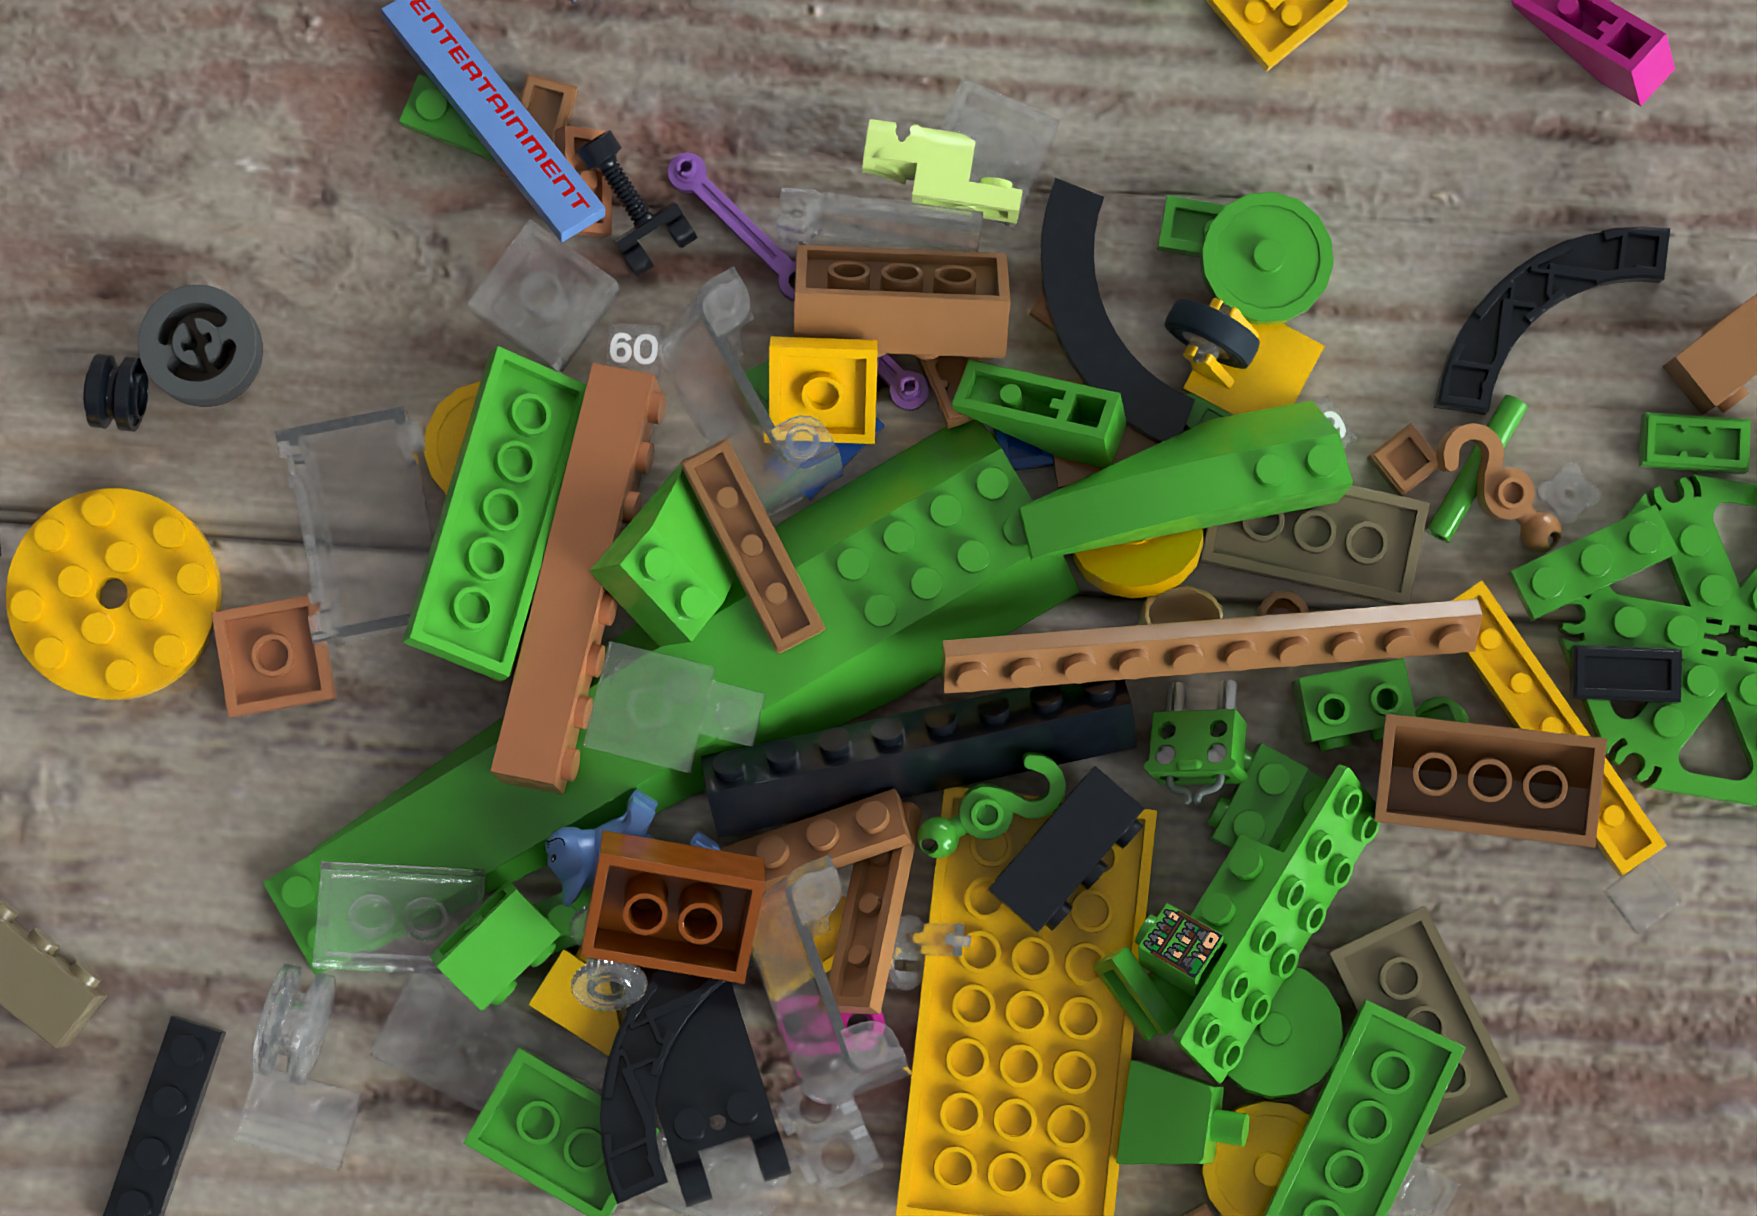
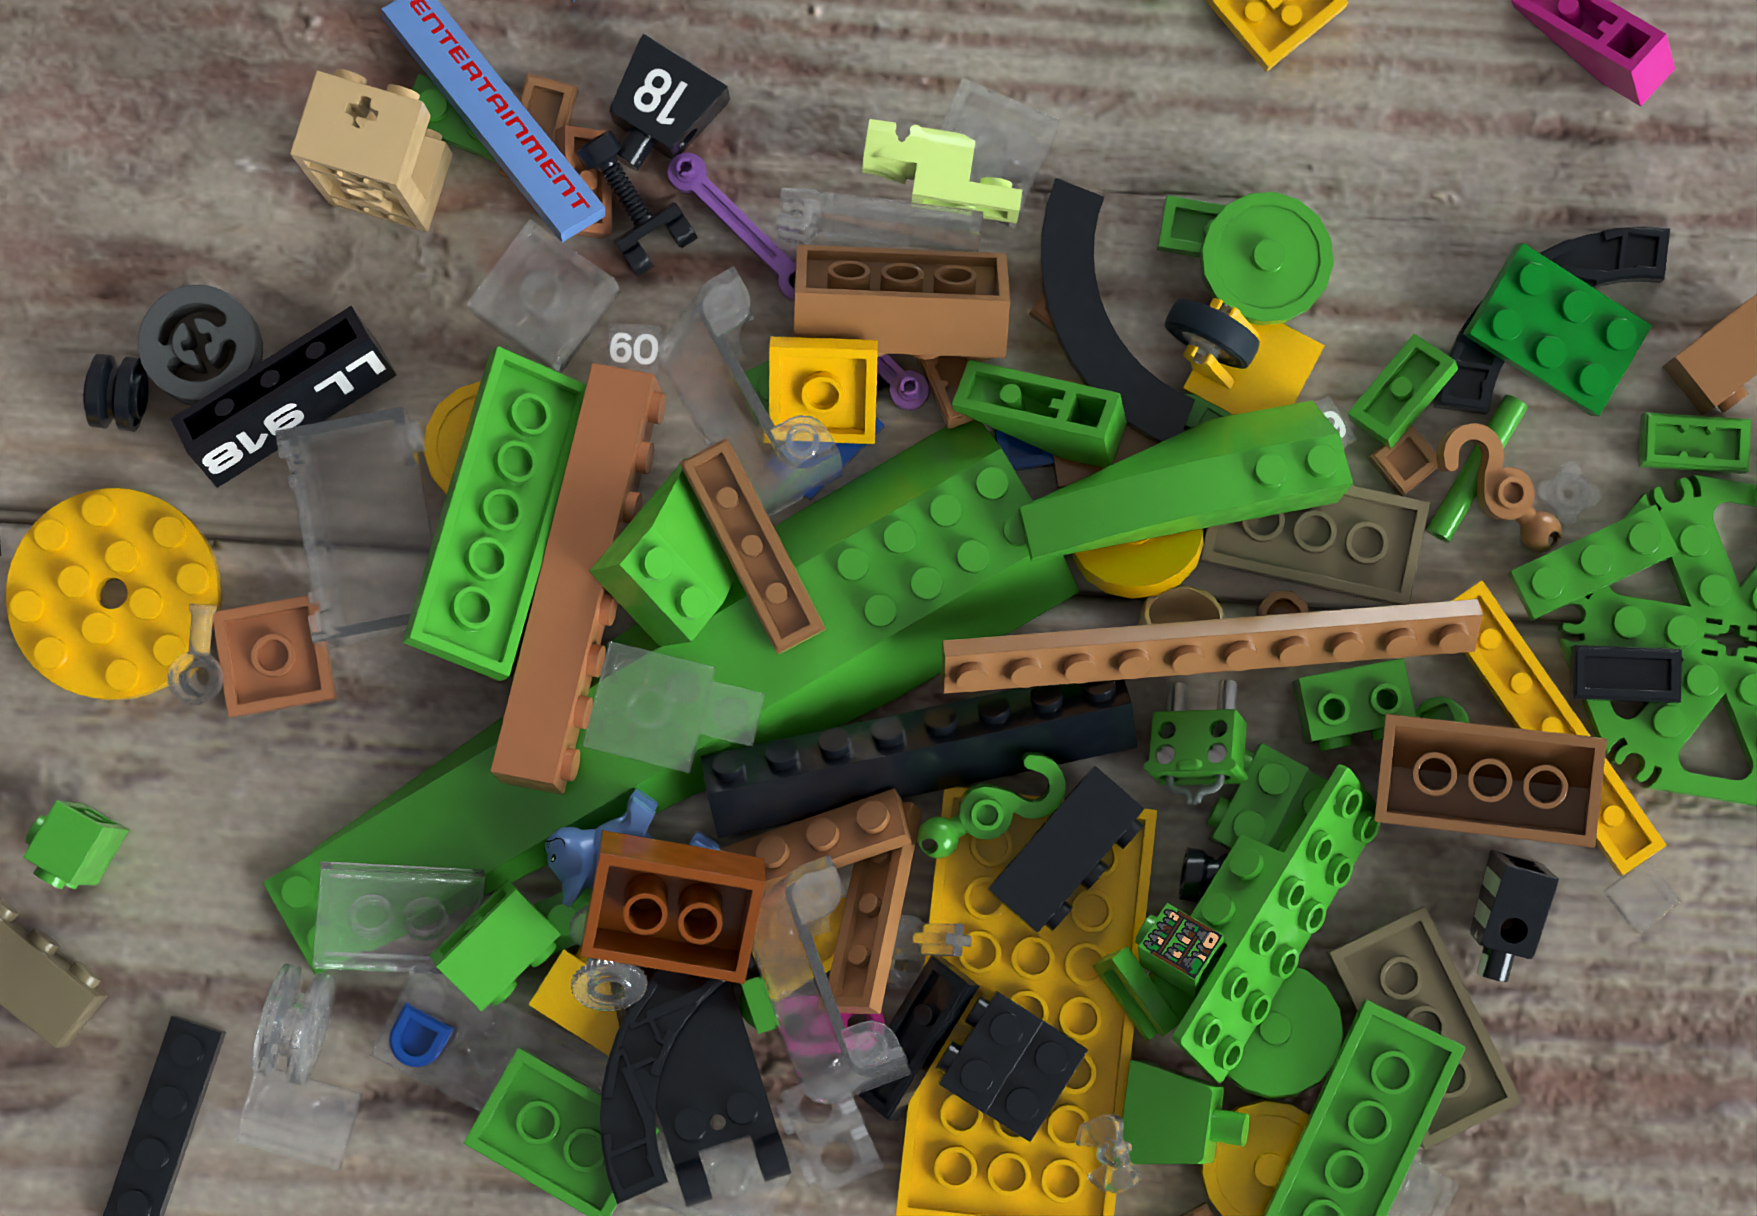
(73, 845): none -> bright green brick
(183, 669): none -> clear bar
(285, 391): none -> black brick
(373, 160): none -> tan plate
(418, 1036): none -> blue tile
(663, 103): none -> black torso
(756, 1006): none -> bright green tile
(922, 1029): none -> black tile
(1010, 1064): none -> black plate
(1117, 1170): none -> clear piece
(1197, 873): none -> black wheel
(1402, 391): none -> bright green plate
(1511, 890): none -> black torso
(1557, 329): none -> green plate

